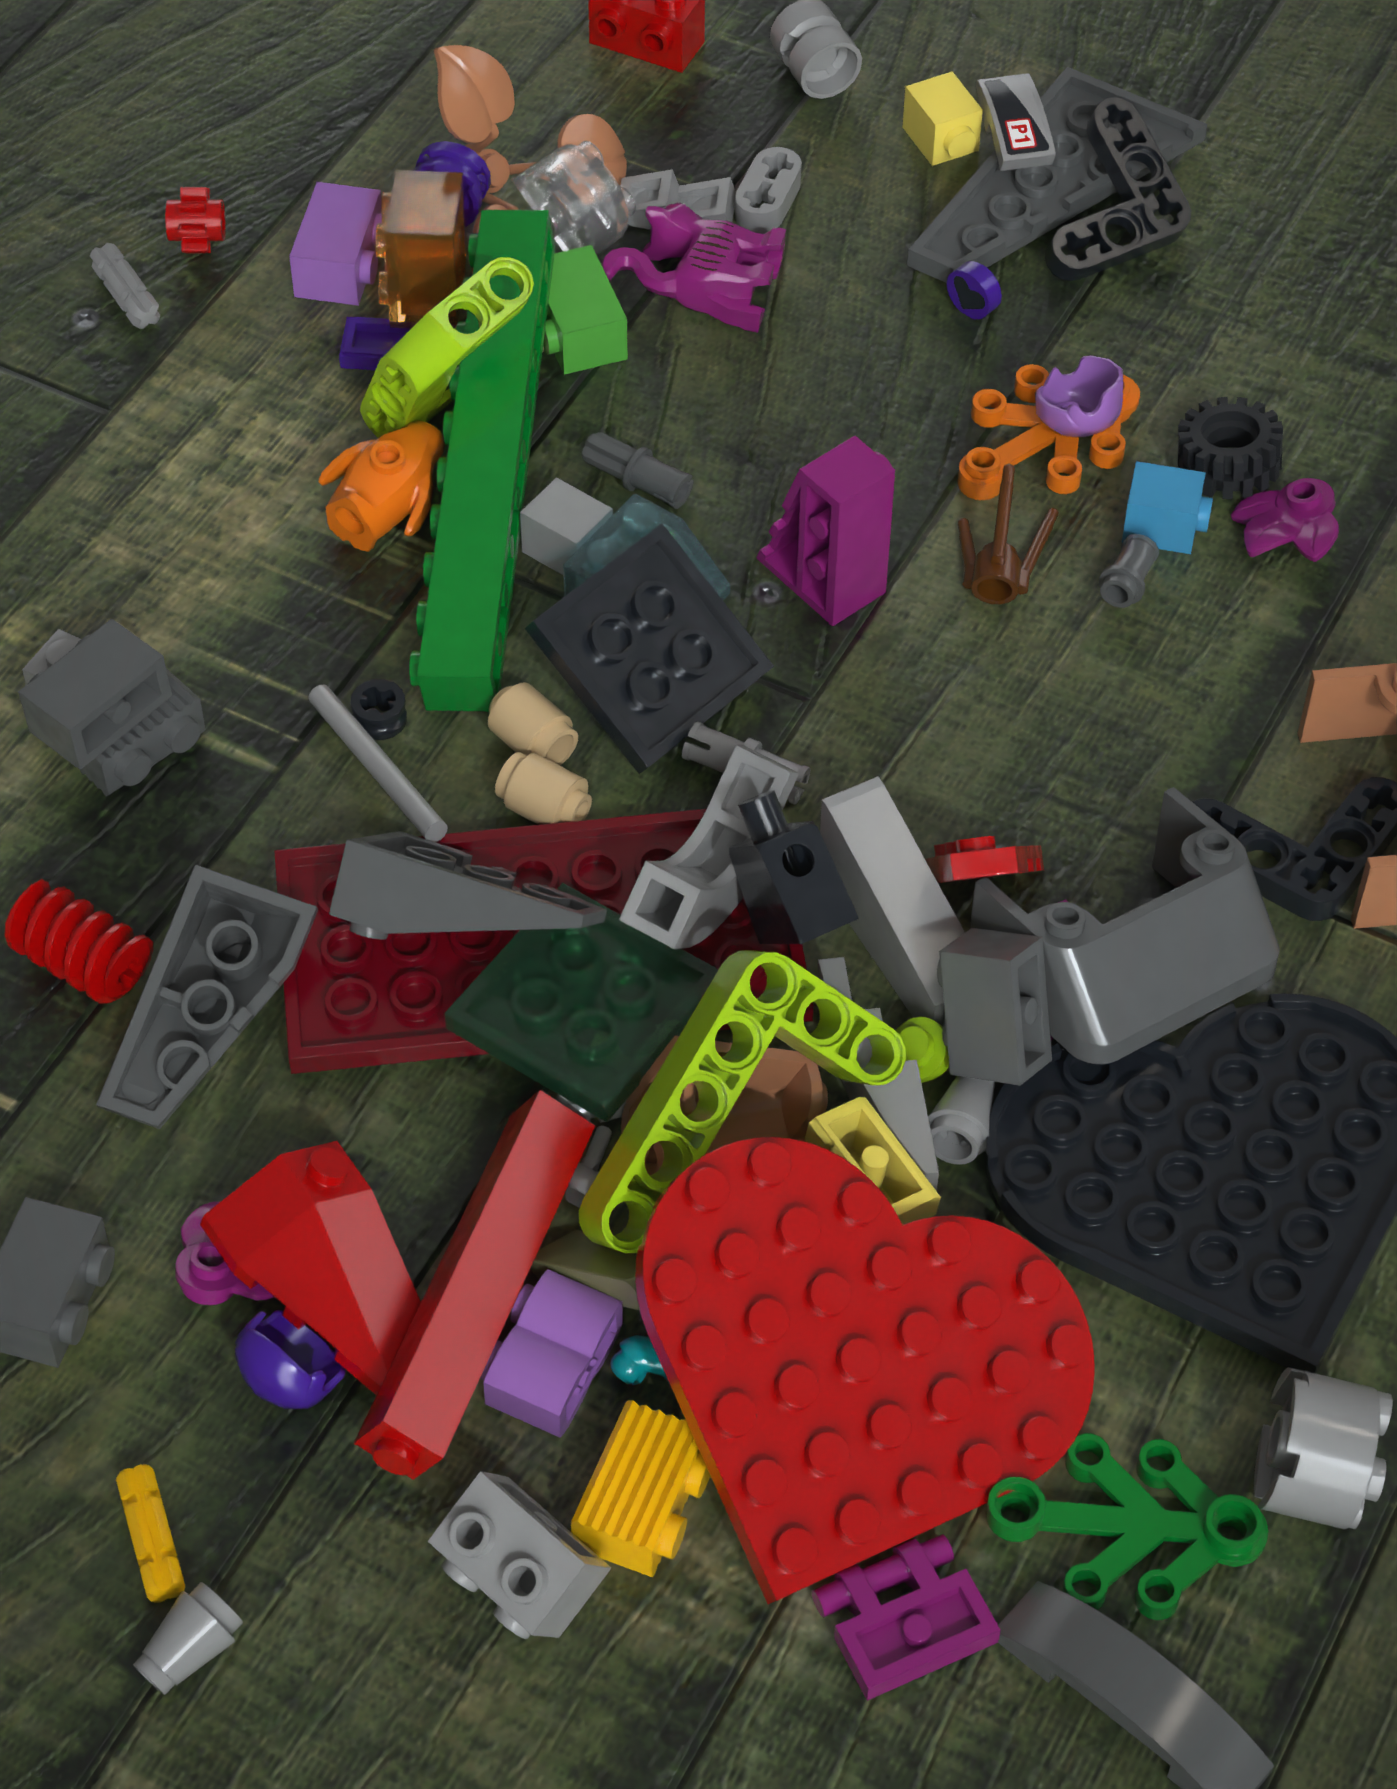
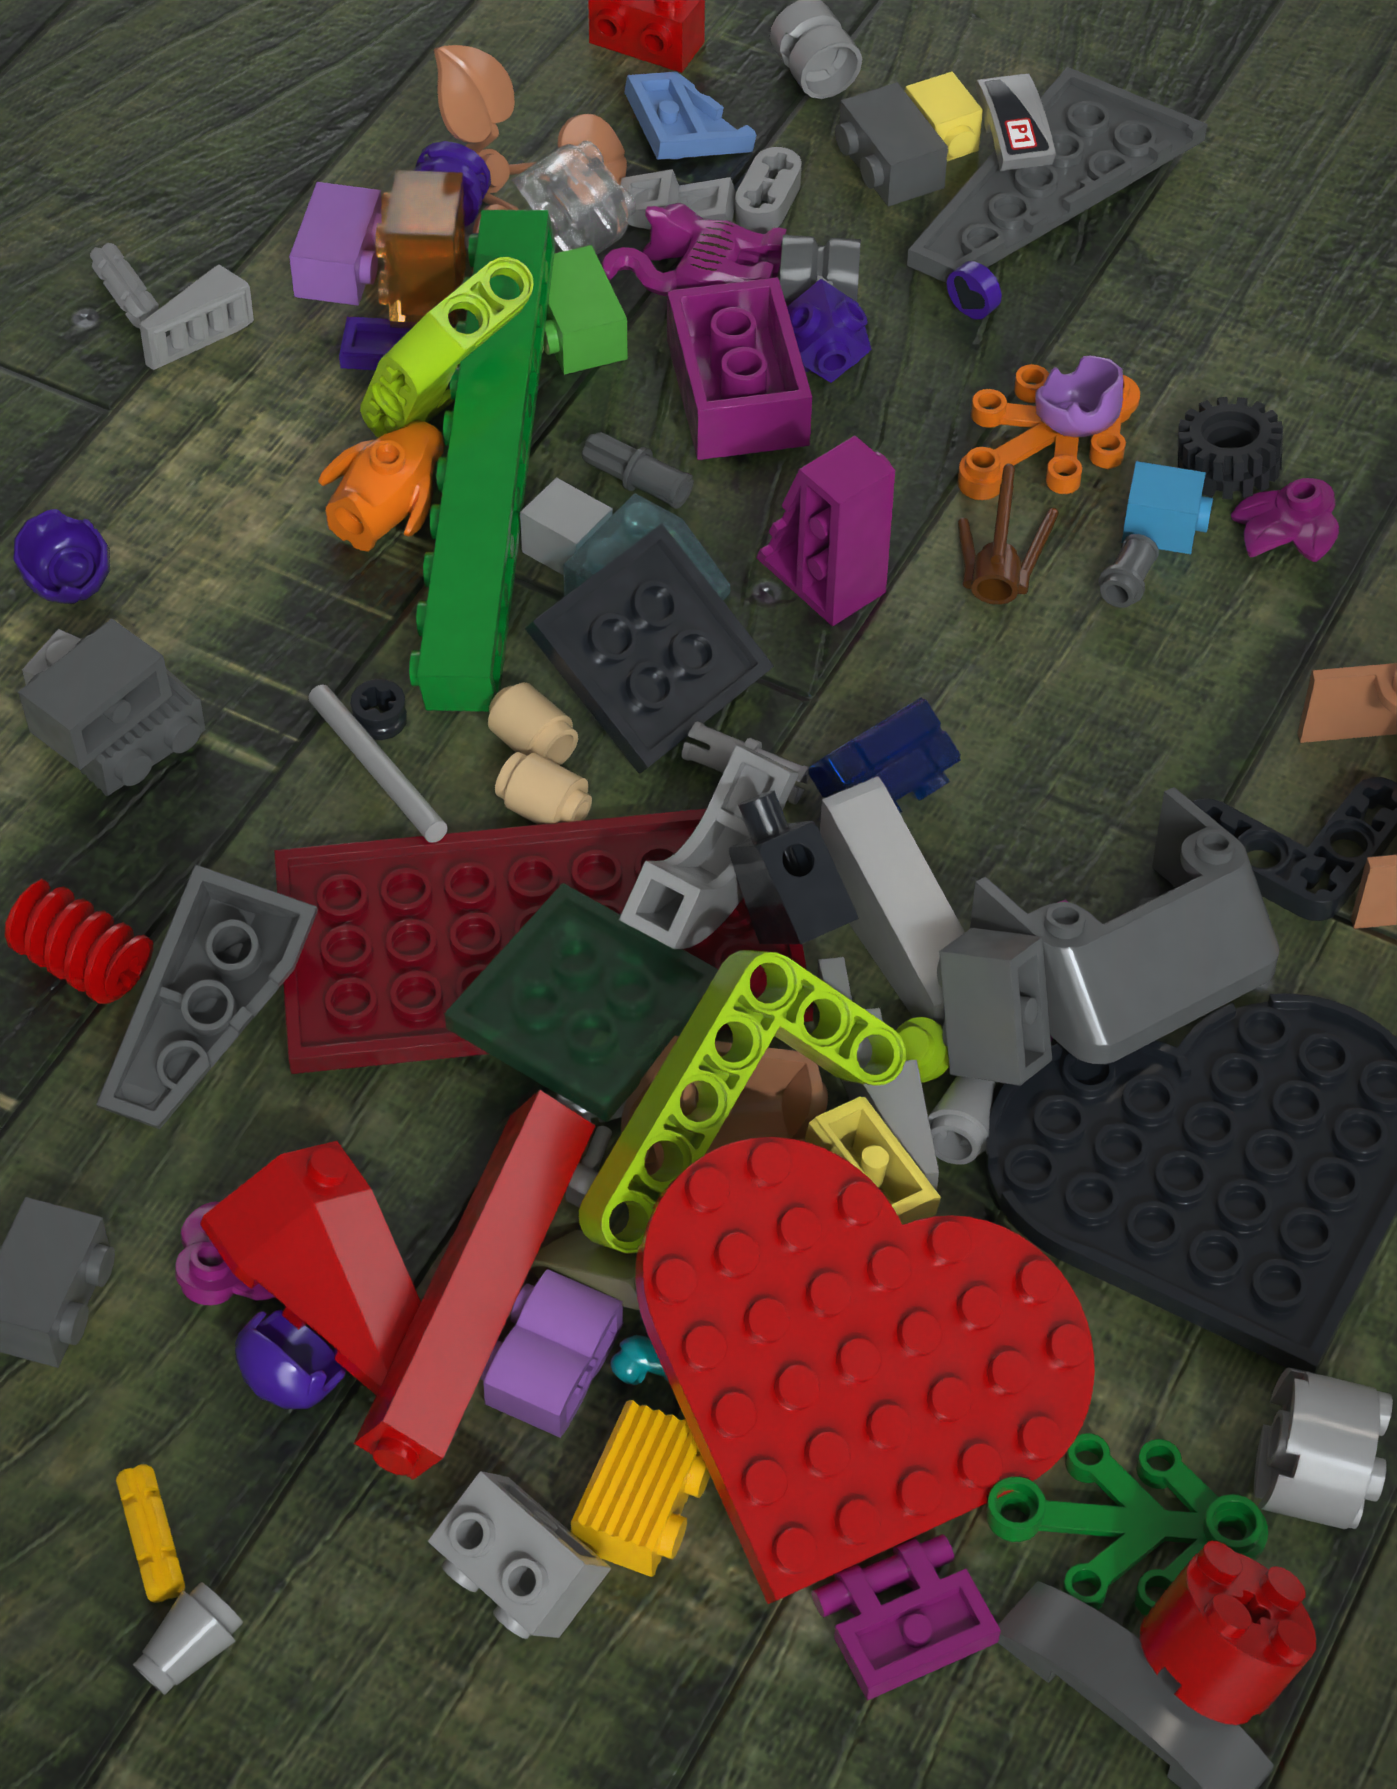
(61, 557): none -> dark purple hair
(195, 220): red gear -> none
(197, 317): none -> light grey slope
(423, 887): dark grey wedge -> none
(681, 119): none -> medium blue wing
(738, 368): none -> magenta brick
(807, 262): none -> dark grey wheel
(828, 330): none -> dark purple brick
(892, 144): none -> dark grey brick
(902, 750): none -> clear blue brick
(980, 859): red wing -> none
(1138, 199): black beam -> none
(1229, 1634): none -> red brick

